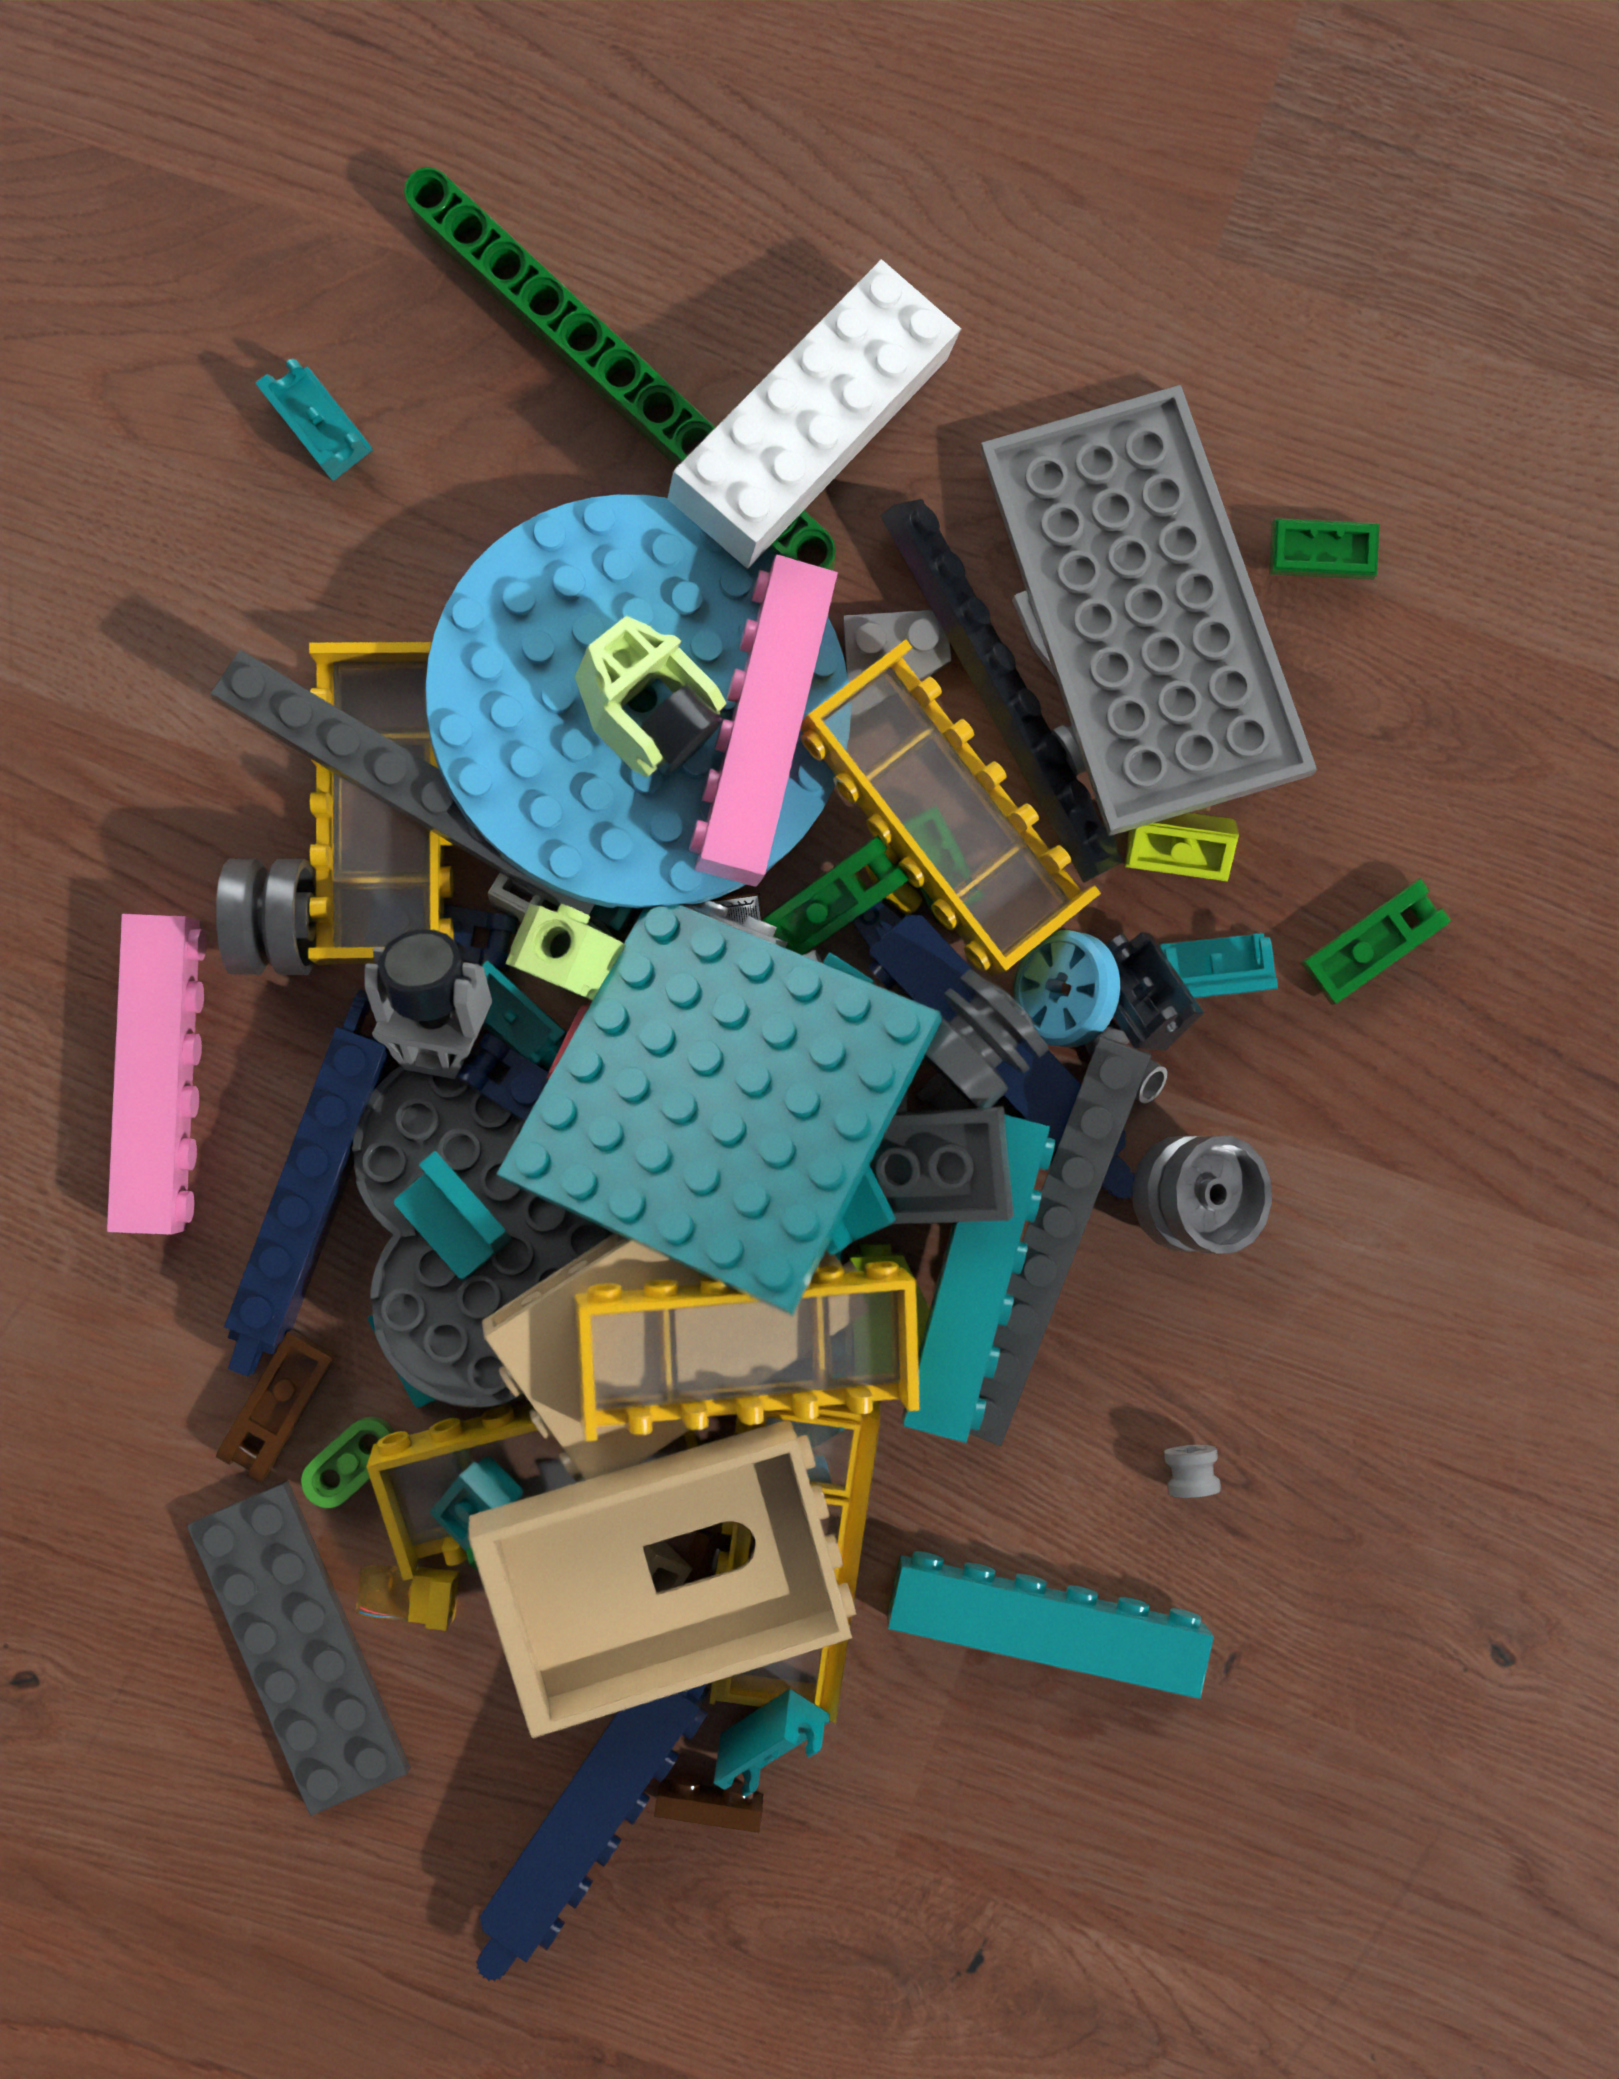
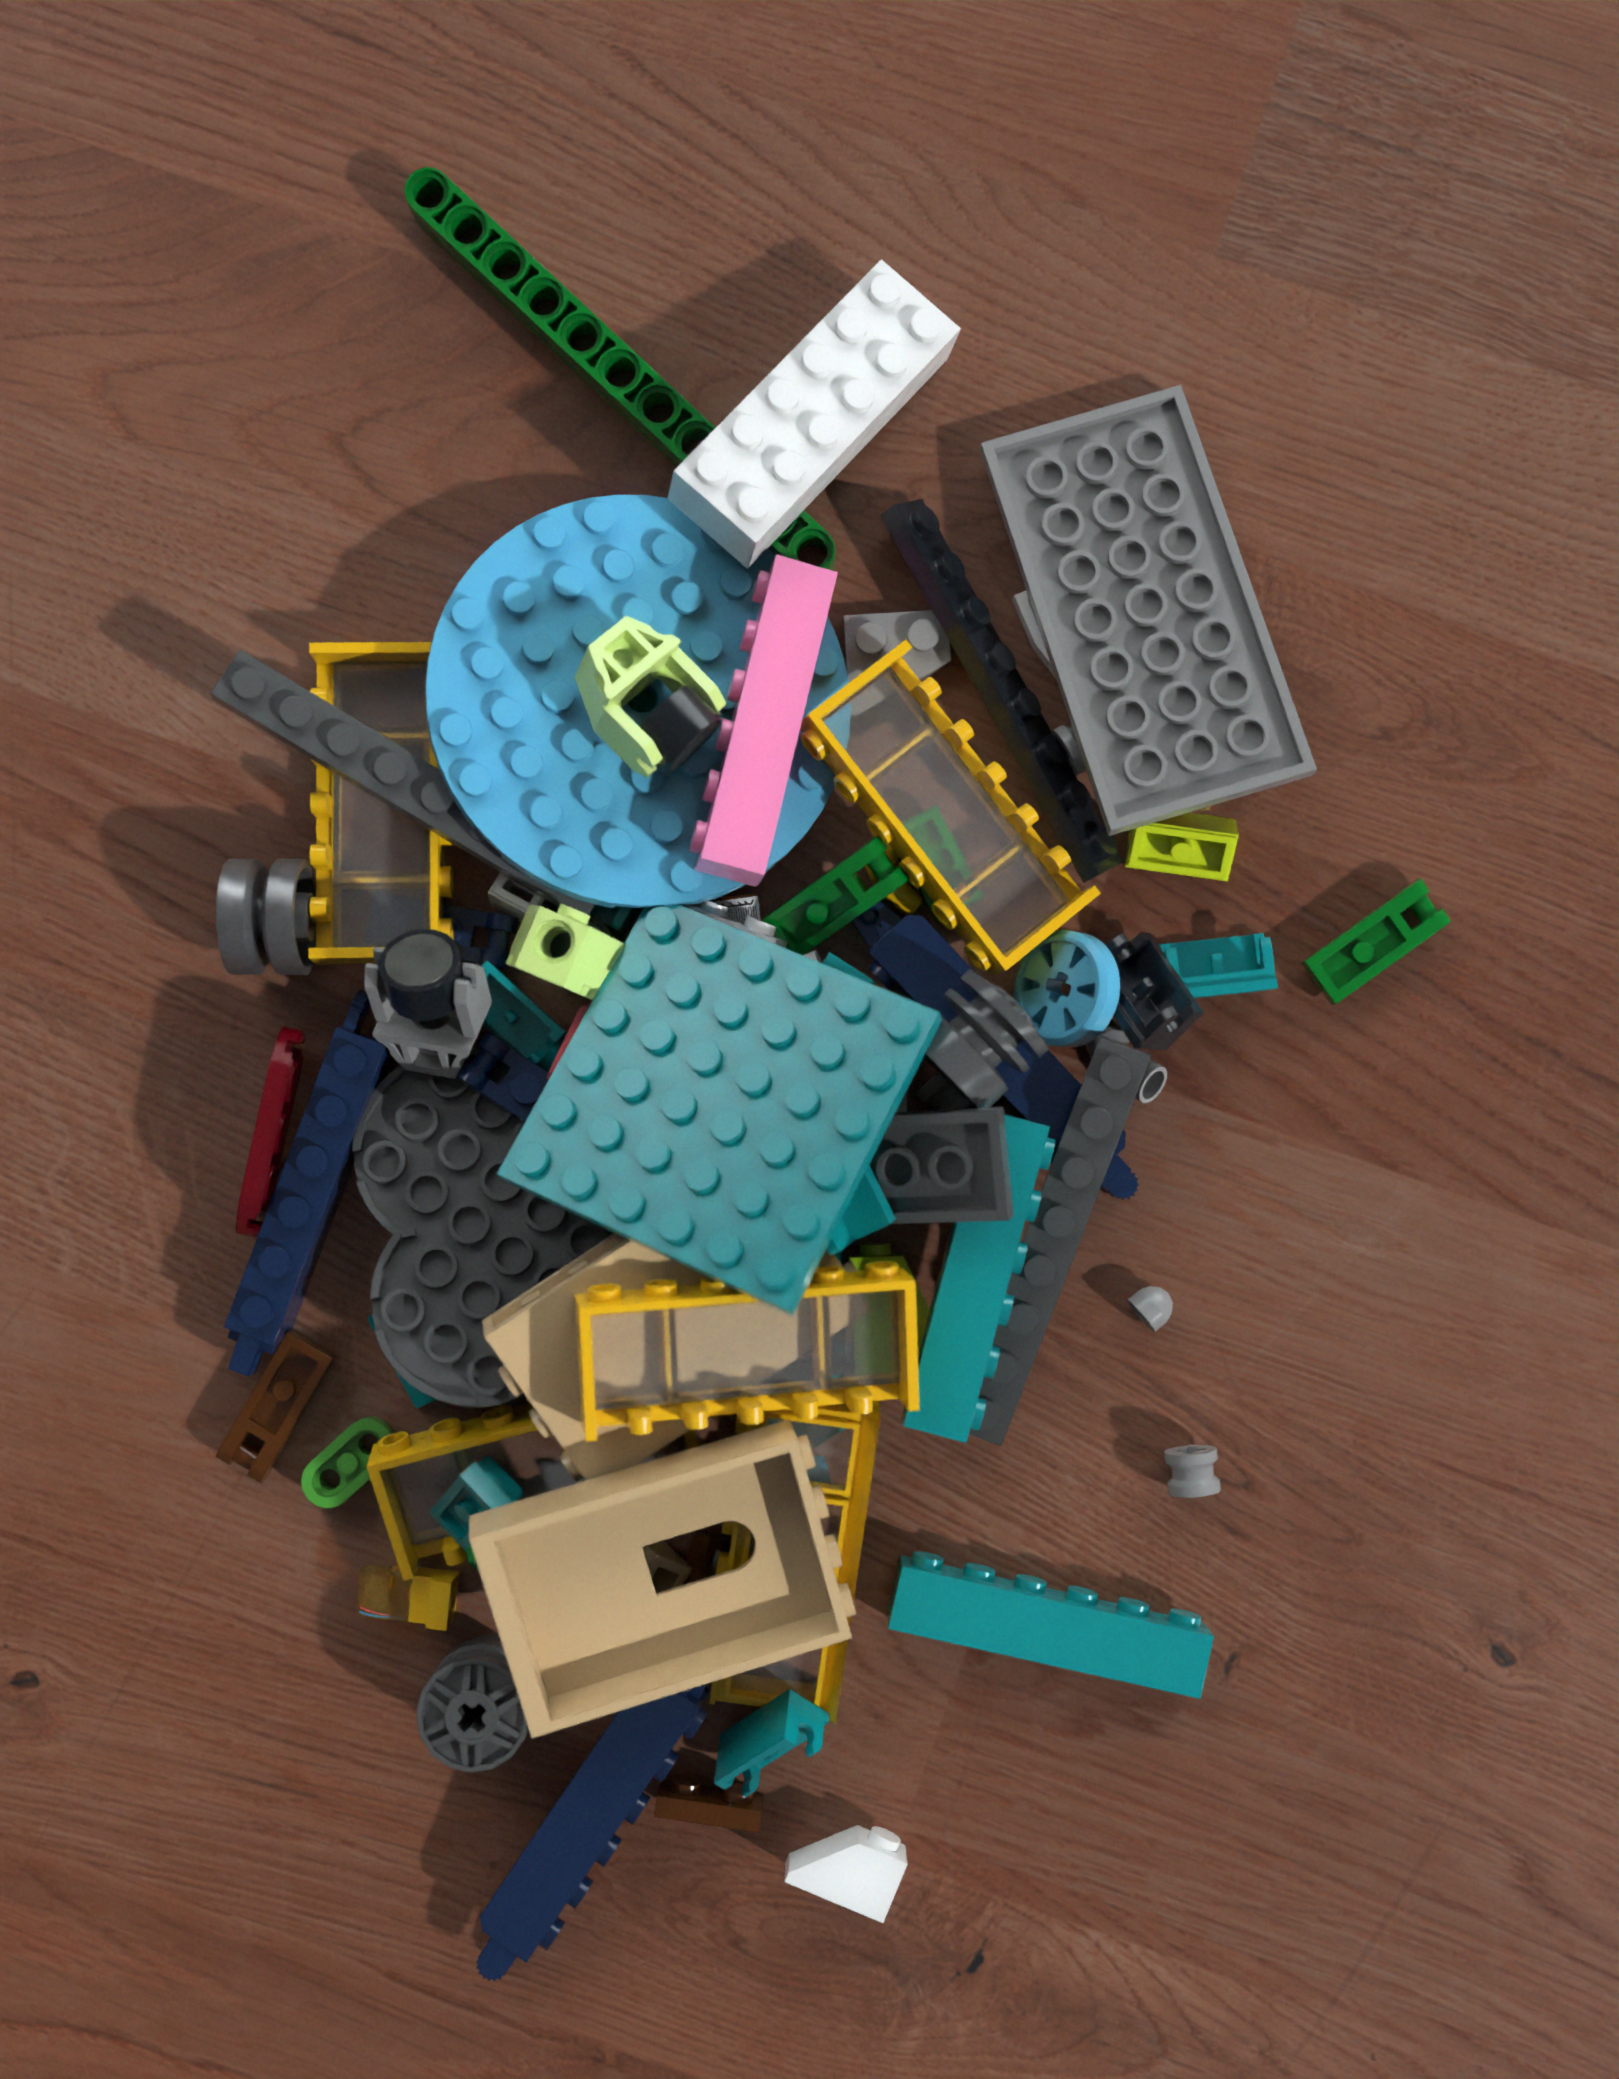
(155, 1074): bright pink brick -> none
(270, 1130): none -> dark red tile
(299, 1647): dark grey plate -> none
(315, 419): teal hinge -> none
(451, 1218): teal panel -> none
(465, 1677): none -> dark grey wheel
(851, 1869): none -> white slope
(1152, 1306): none -> light grey hinge
(1202, 1194): flat silver wheel -> none
(1324, 549): green plate -> none

